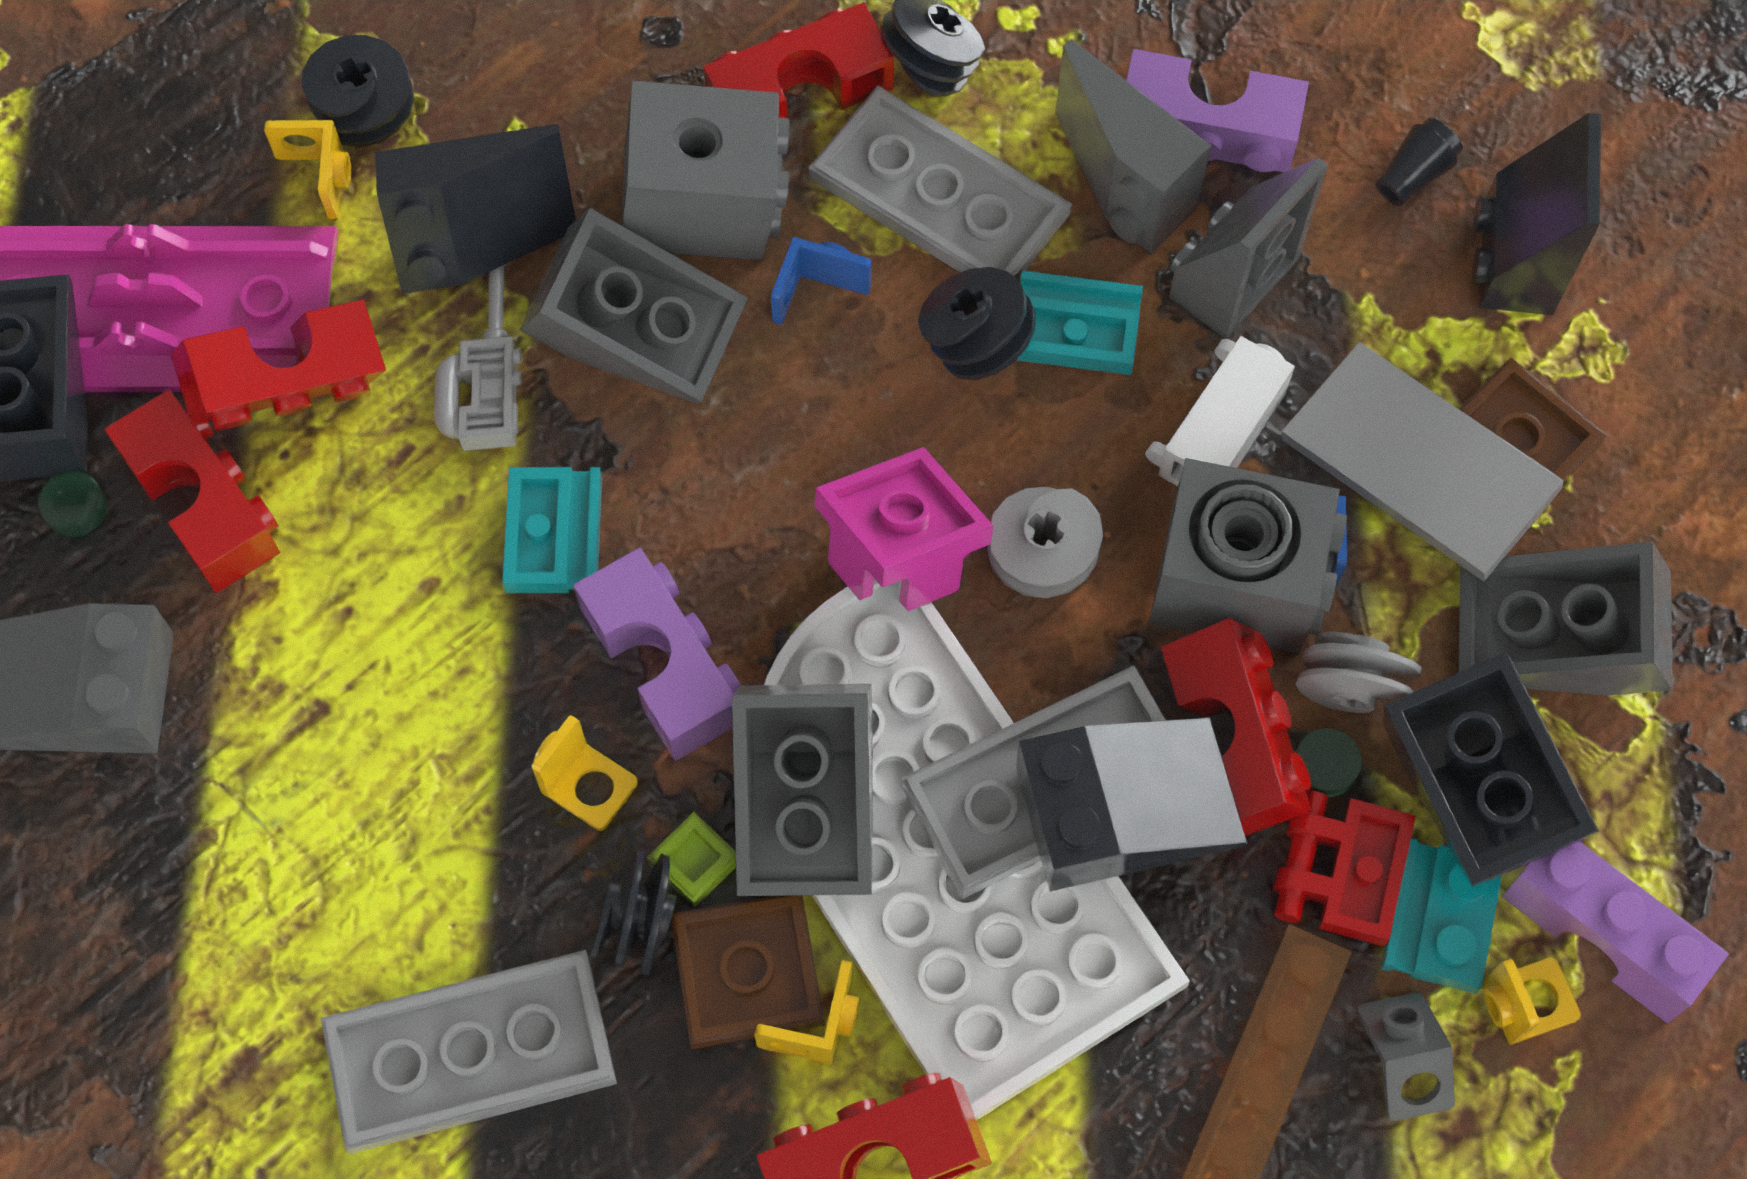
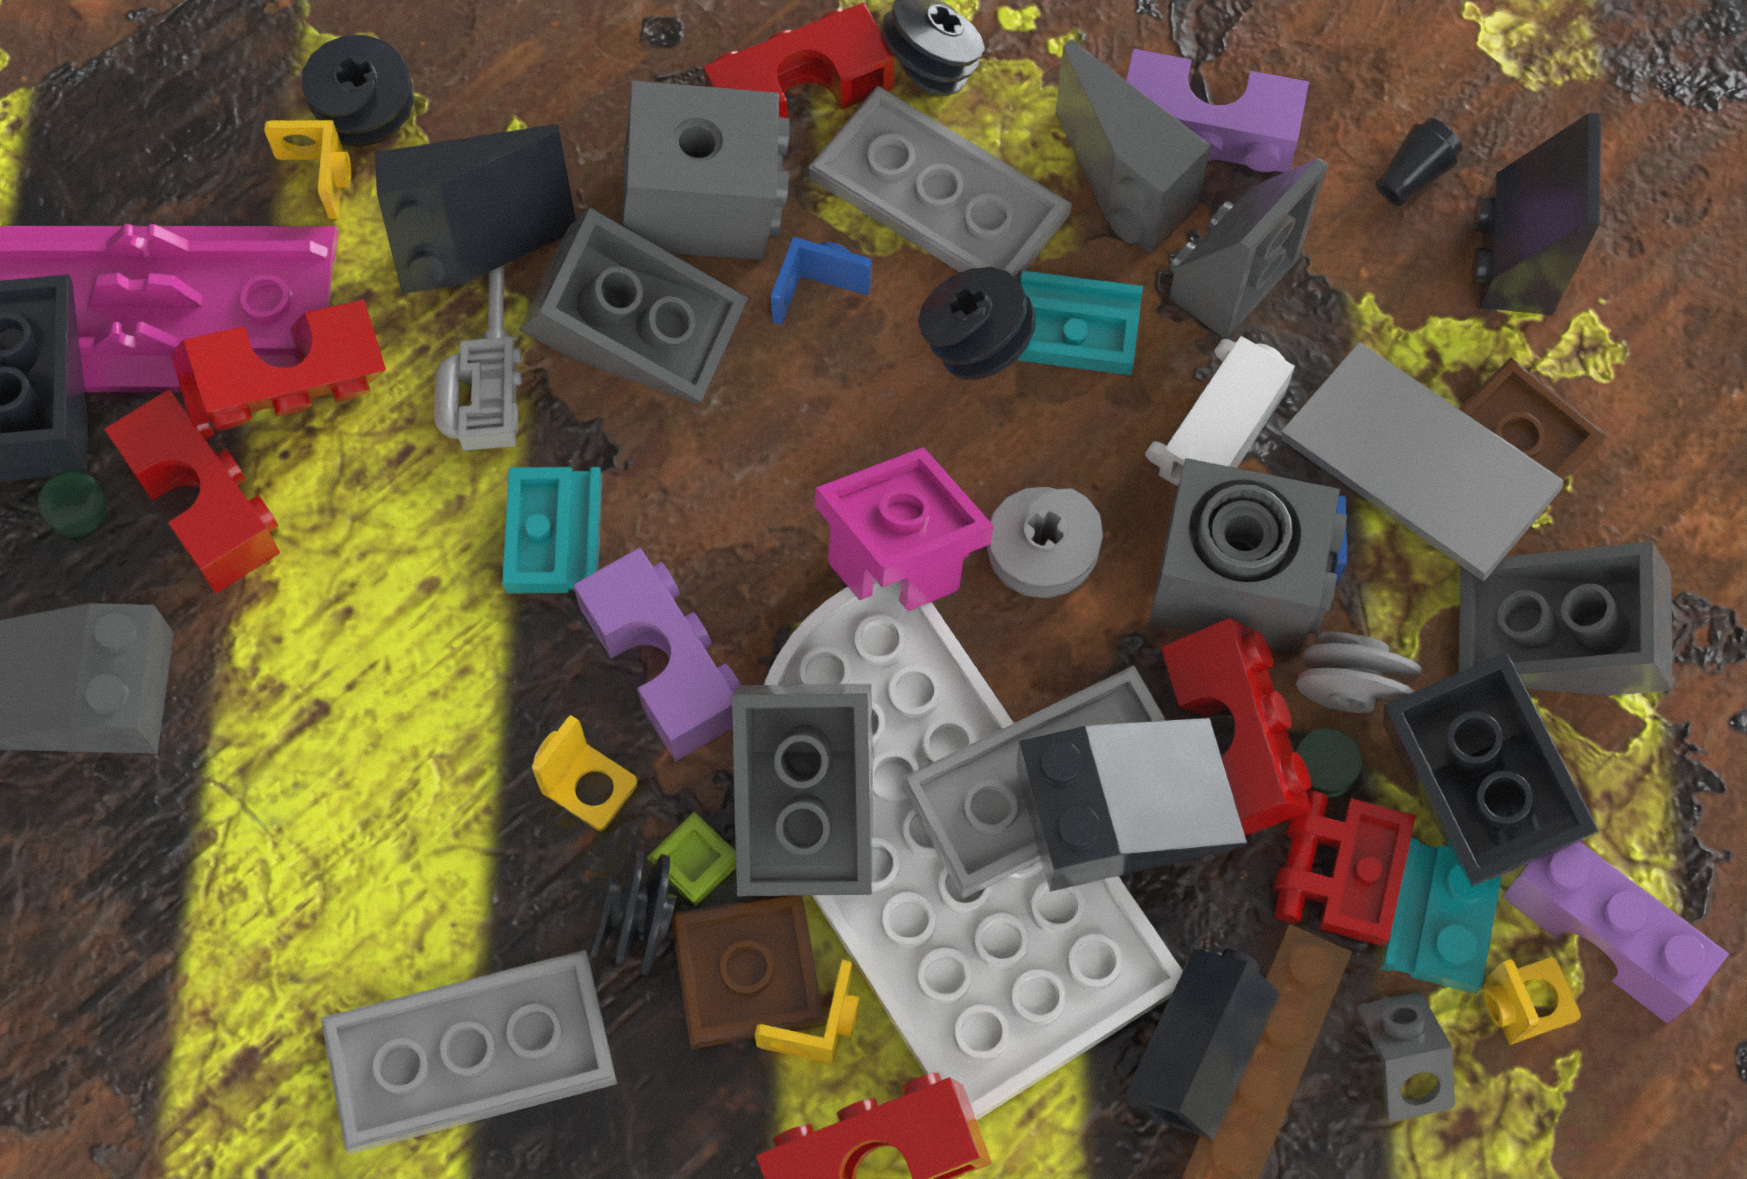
(1203, 1042): none -> black brick

